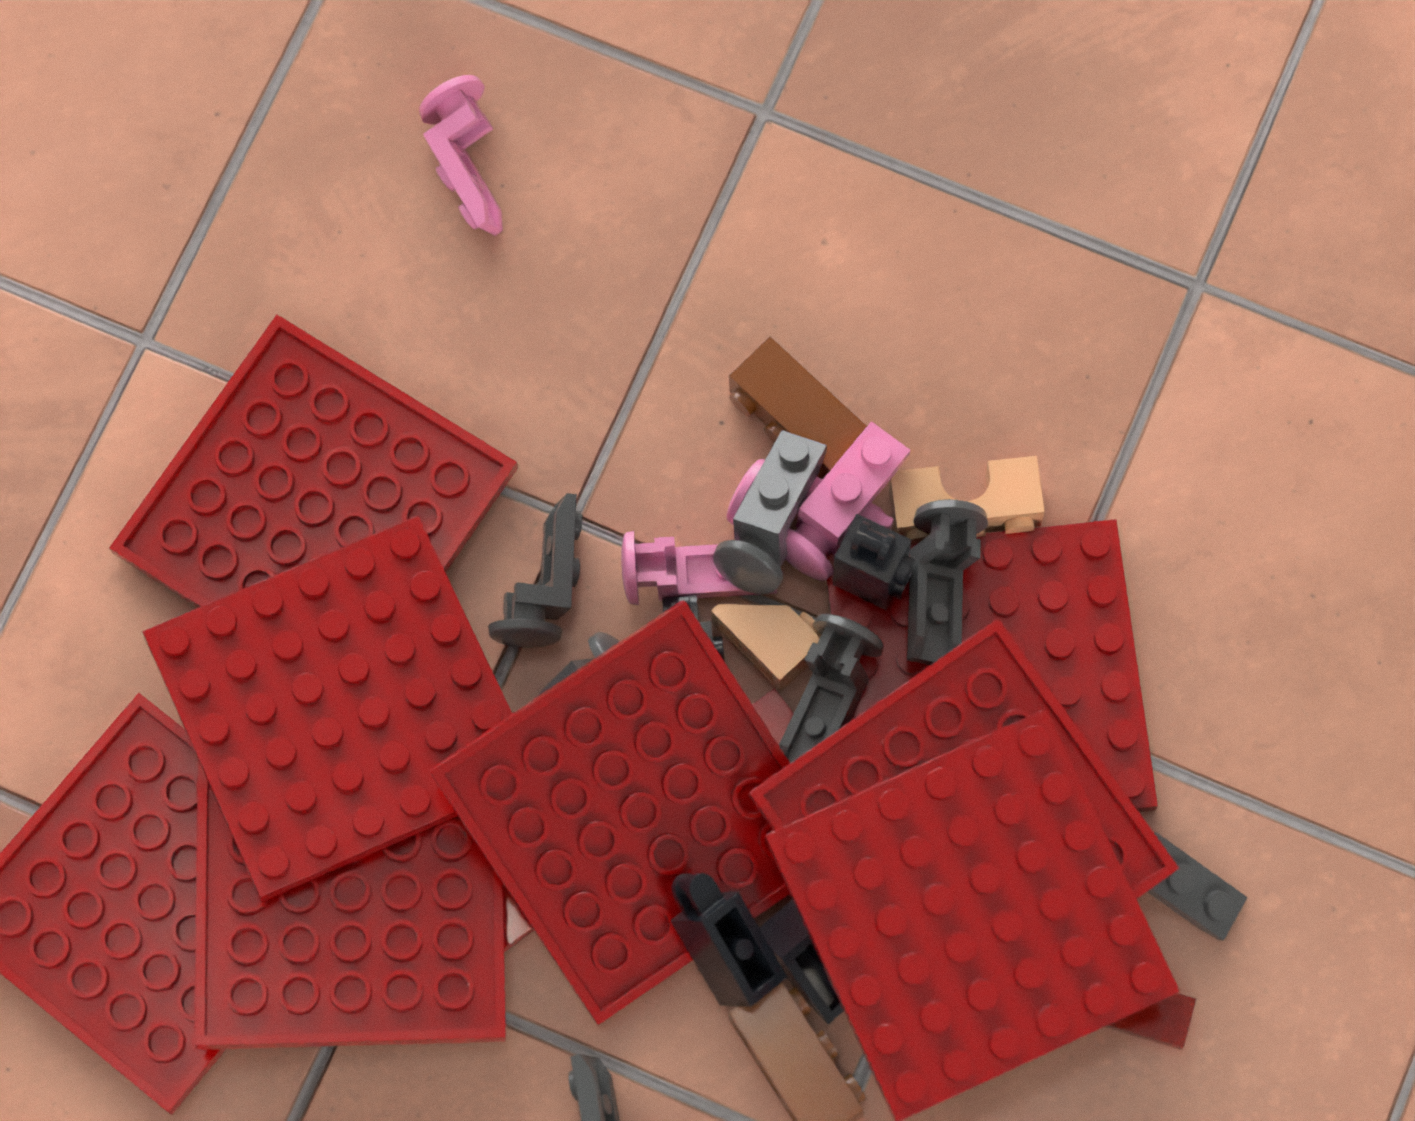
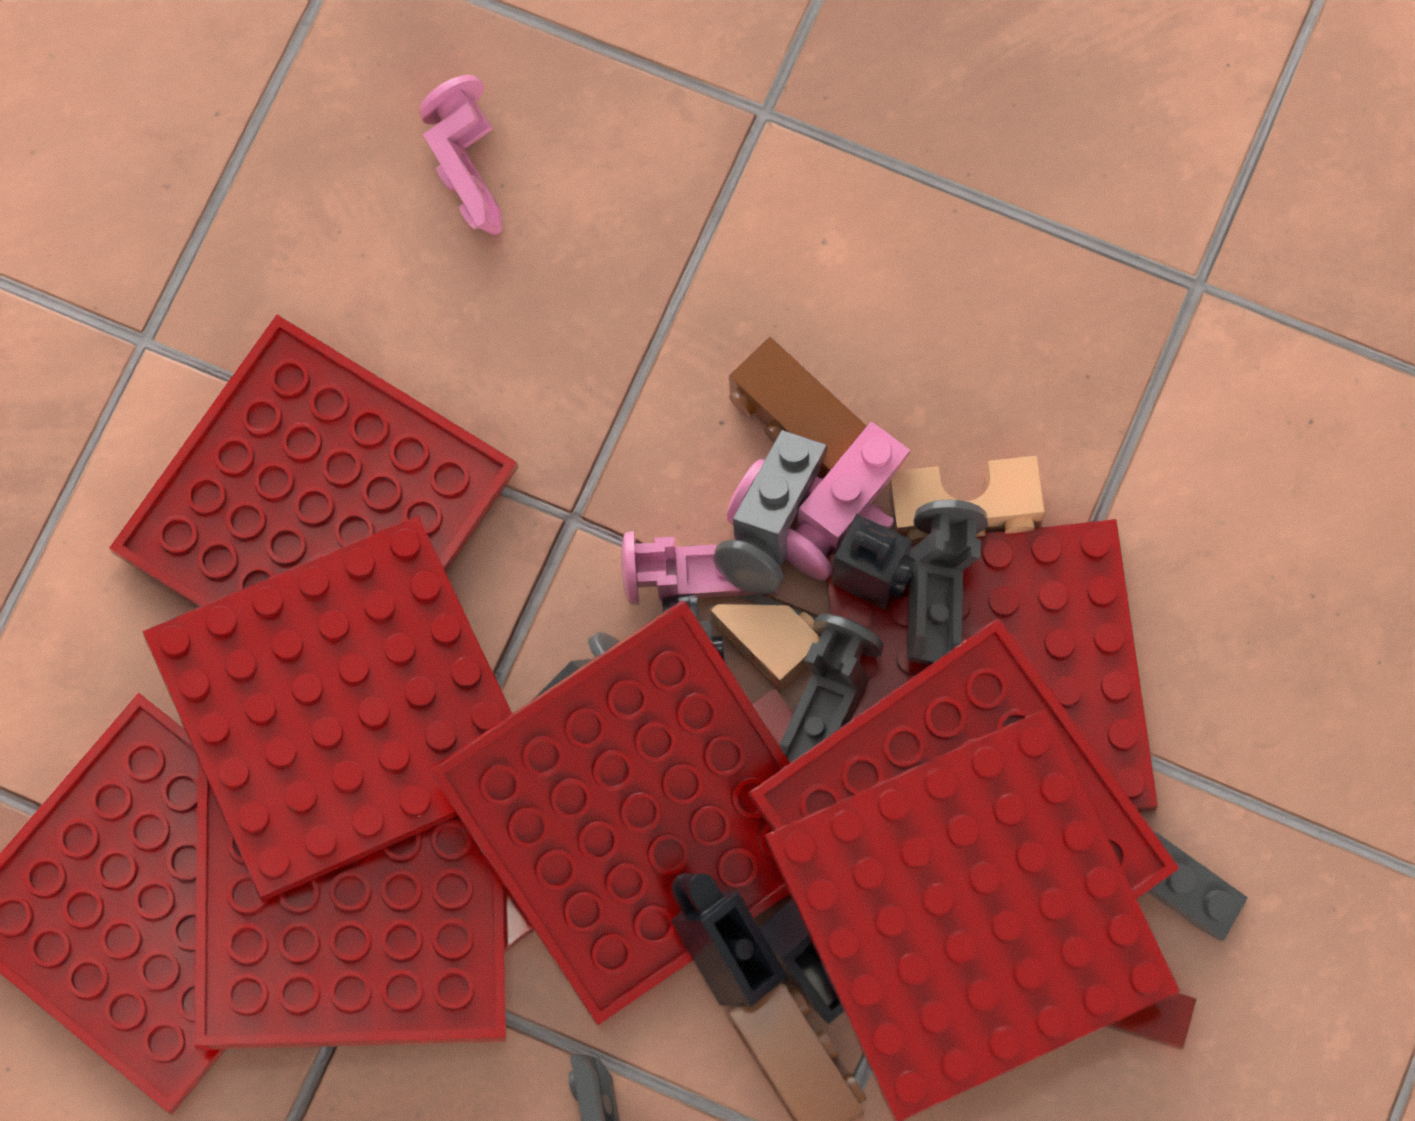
(532, 604): dark grey piece -> none

